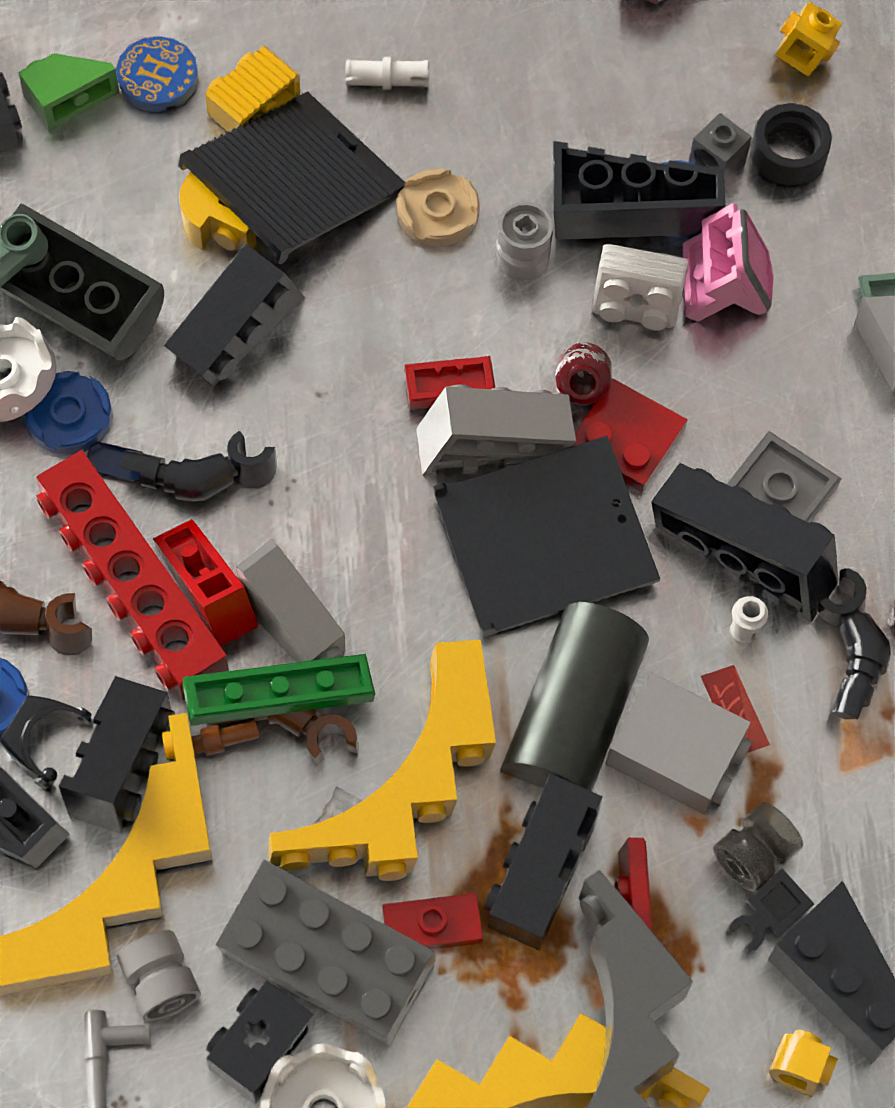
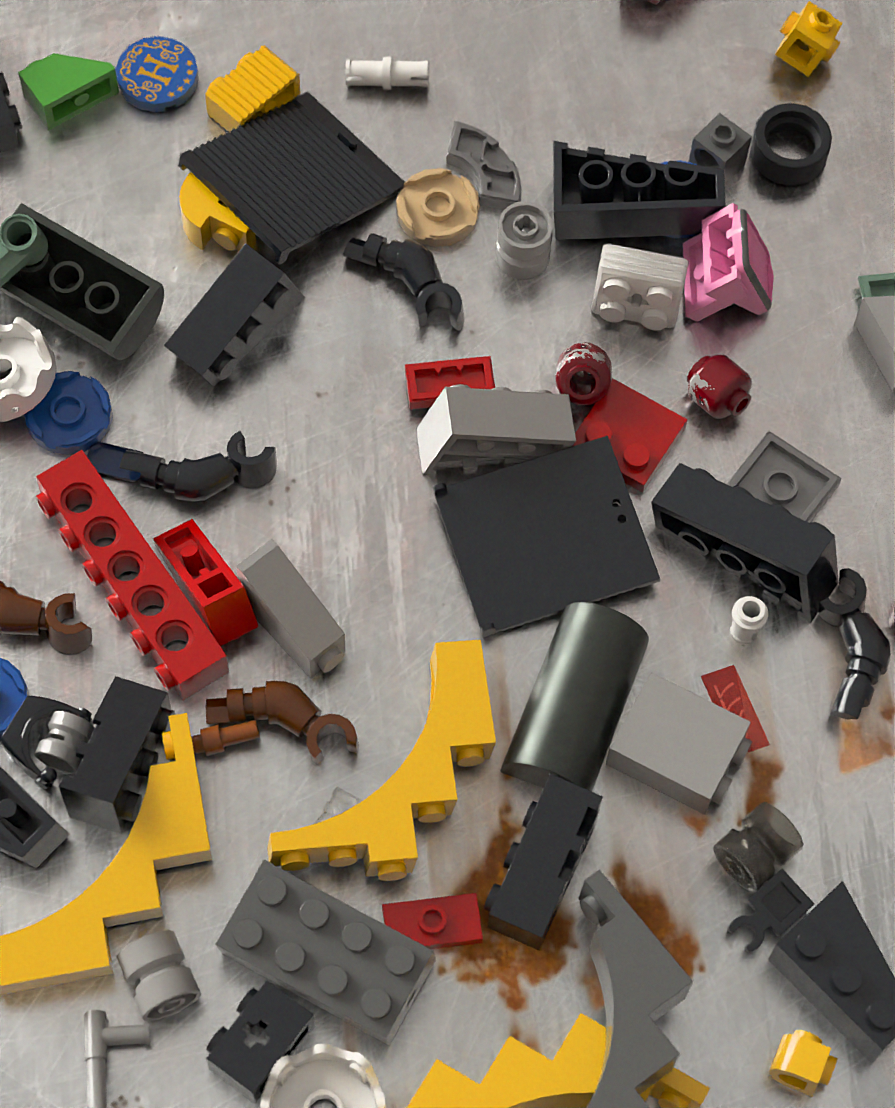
(63, 741): none -> light grey wheel
(278, 689): green tile -> none
(416, 268): none -> black piece
(486, 164): none -> flat silver tile
(634, 878): red plate -> none
(719, 386): none -> dark red head

